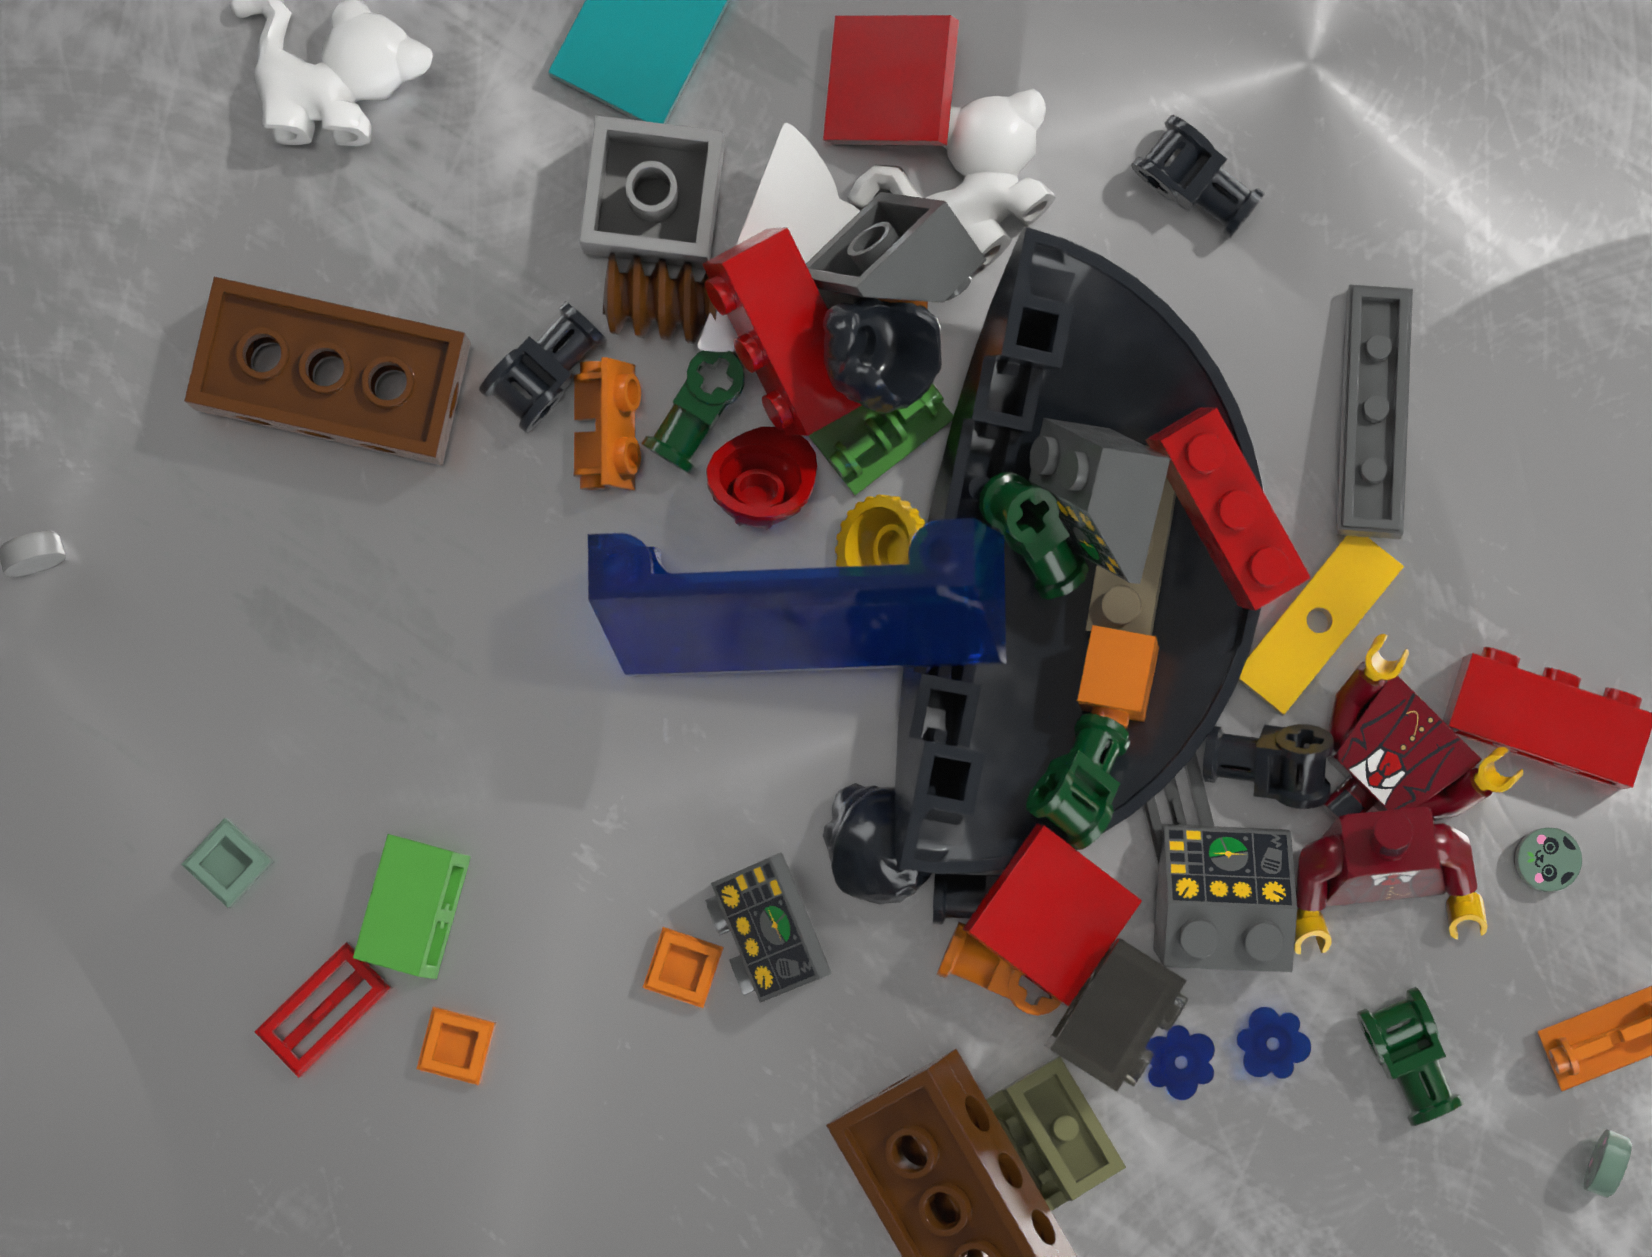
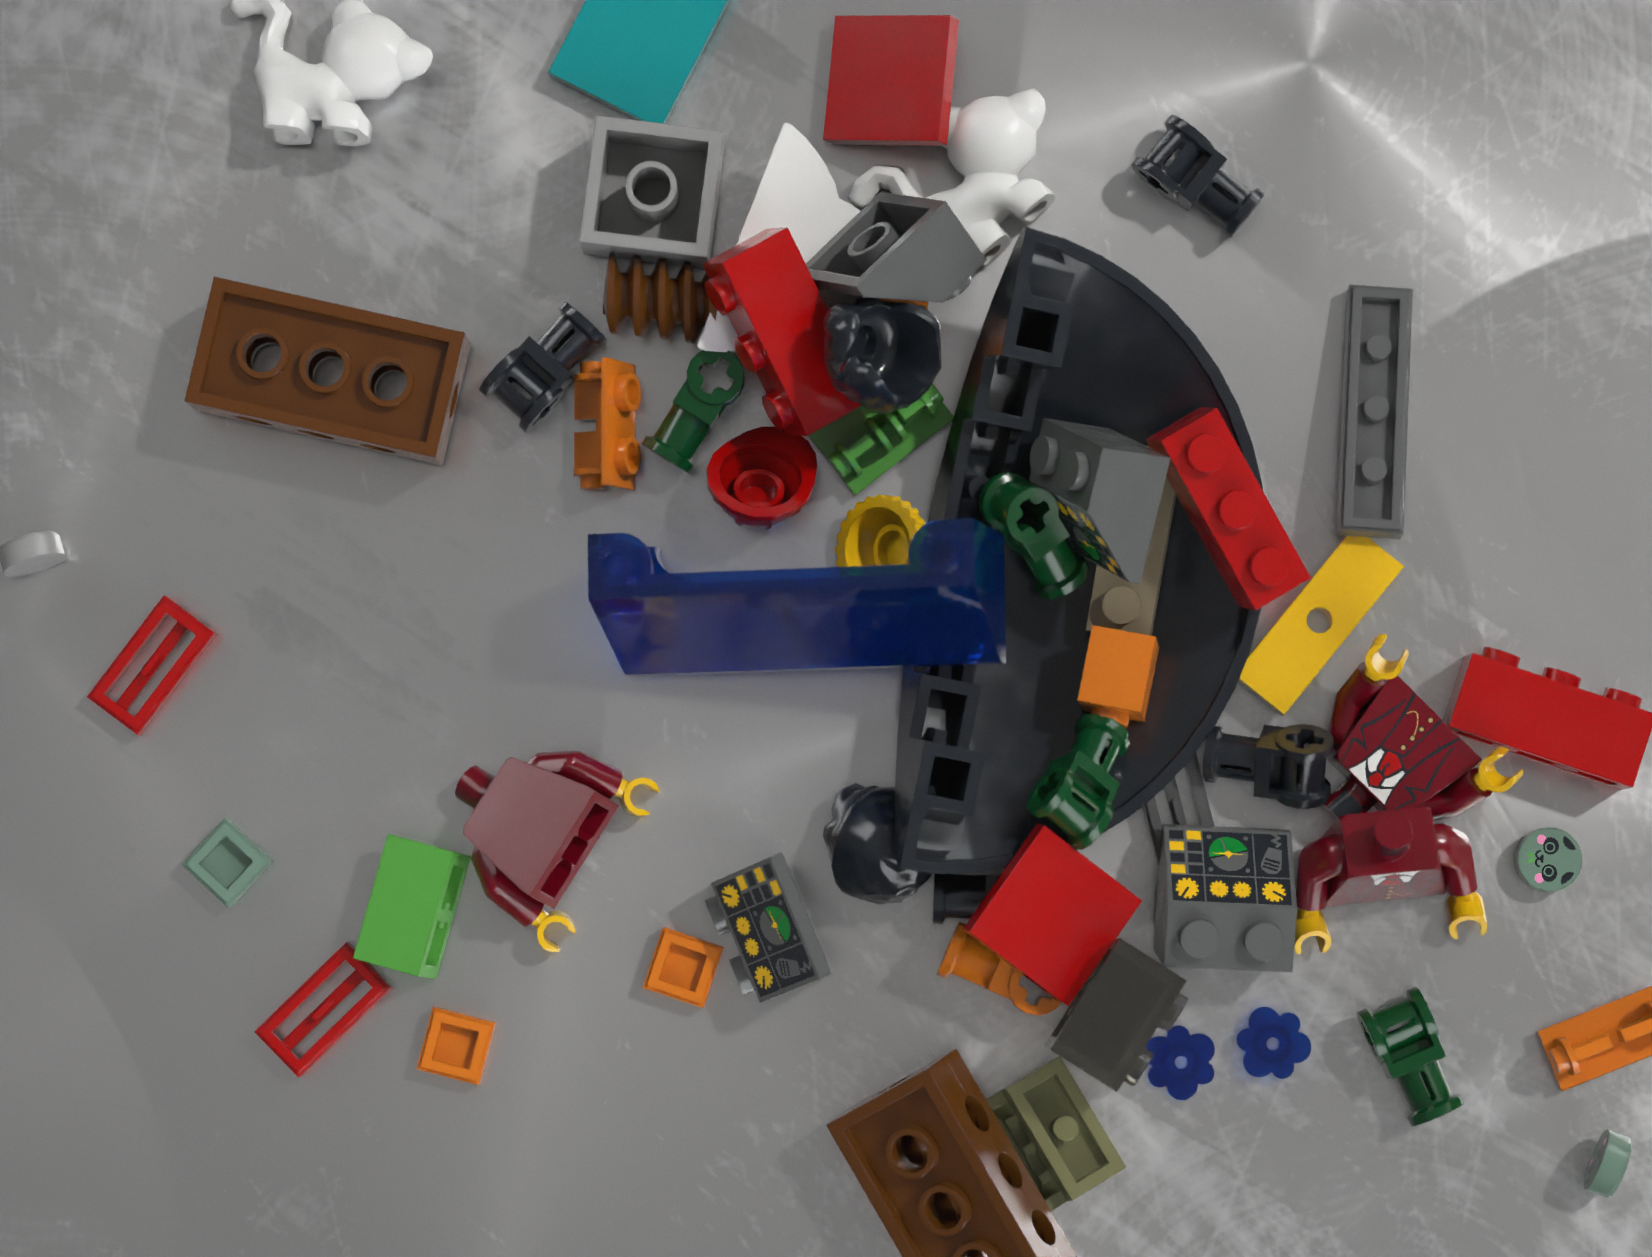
(170, 682): none -> red tile
(538, 828): none -> torso

